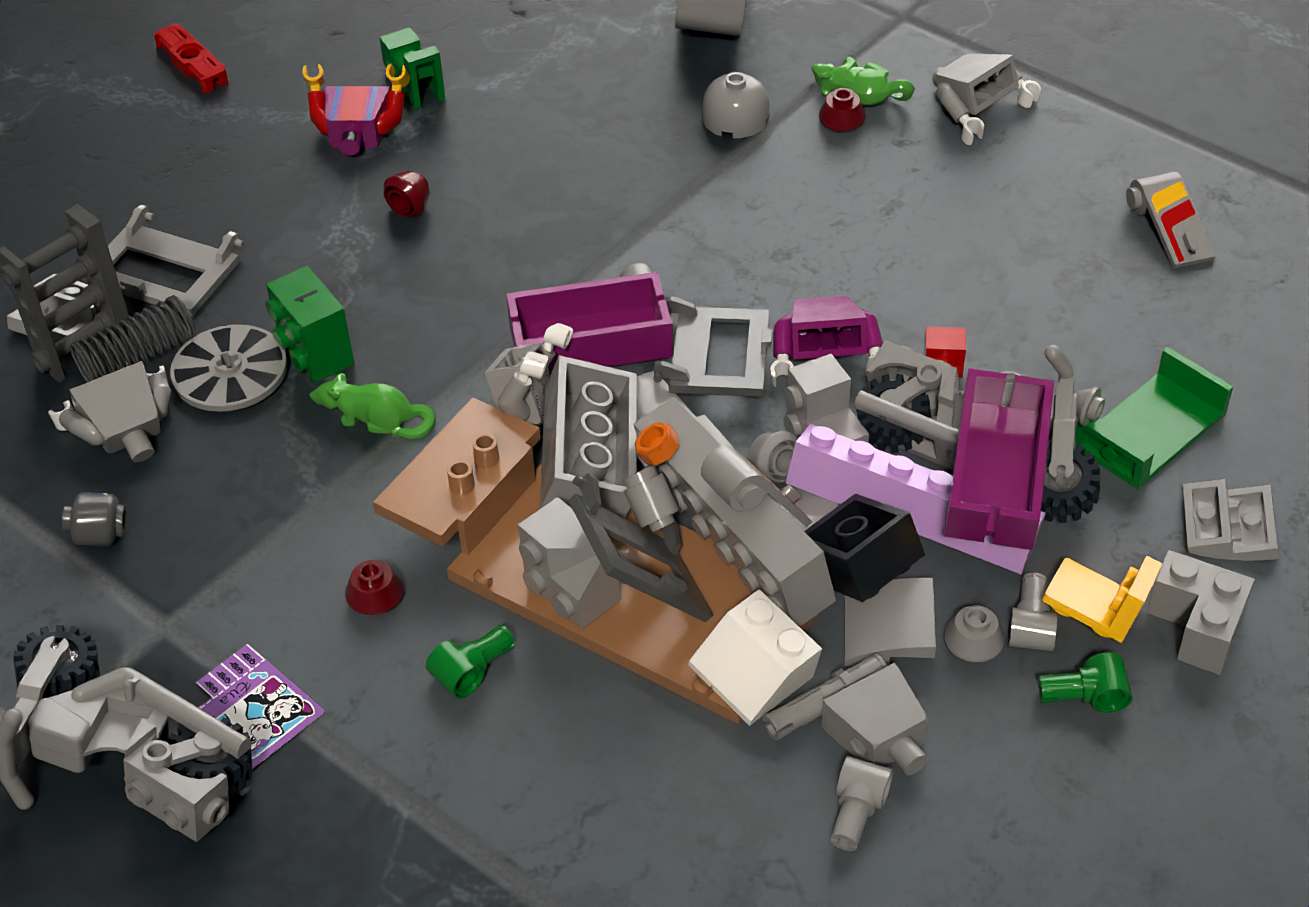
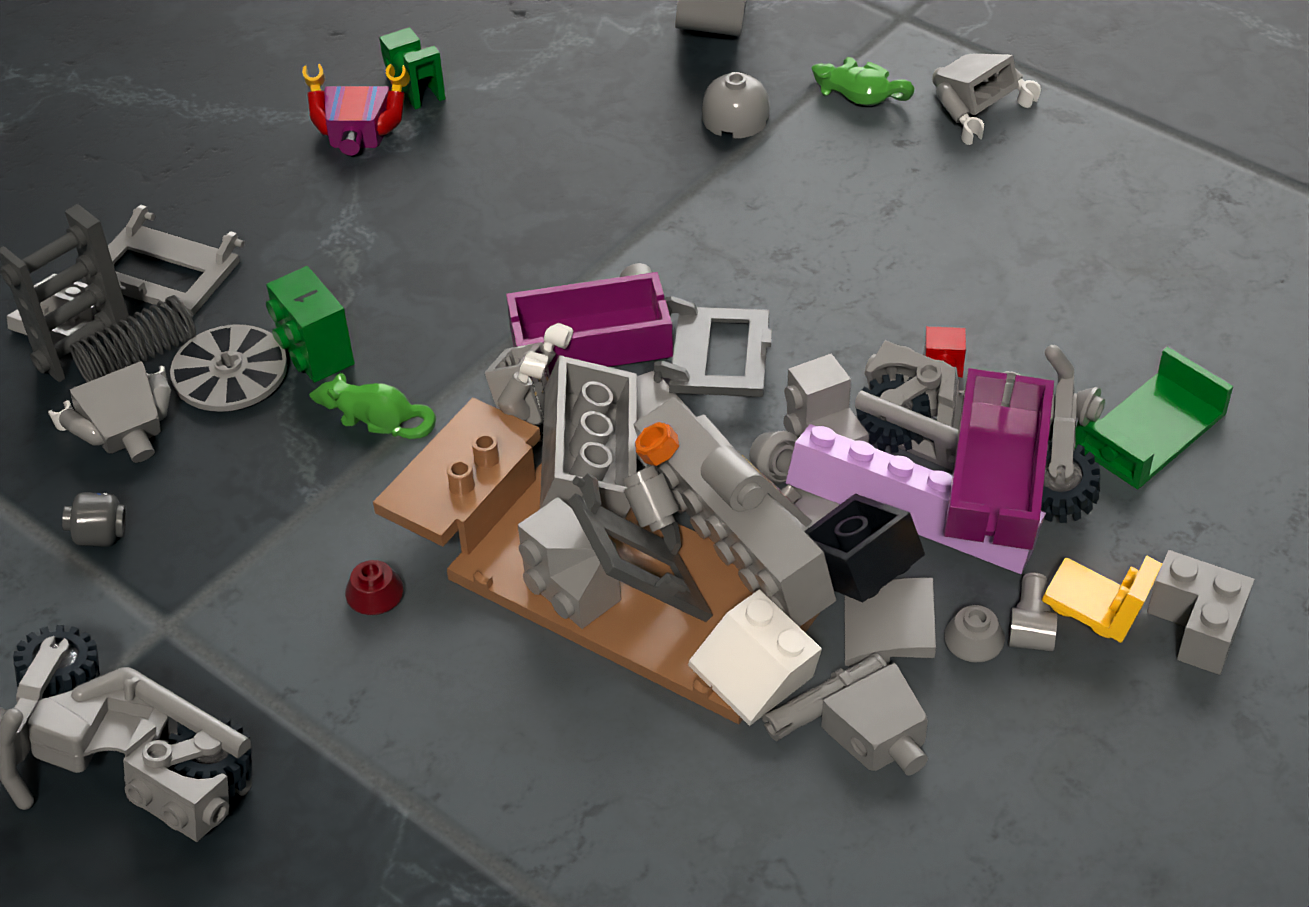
(202, 67): red piece -> none
(259, 699): sticker -> none
(407, 193): dark red cone -> none
(463, 666): green pin -> none
(822, 328): magenta torso -> none
(842, 111): dark red cone -> none
(861, 790): light grey pin -> none
(1099, 681): green pin -> none
(1173, 216): light grey door -> none
(1230, 522): light grey slope -> none

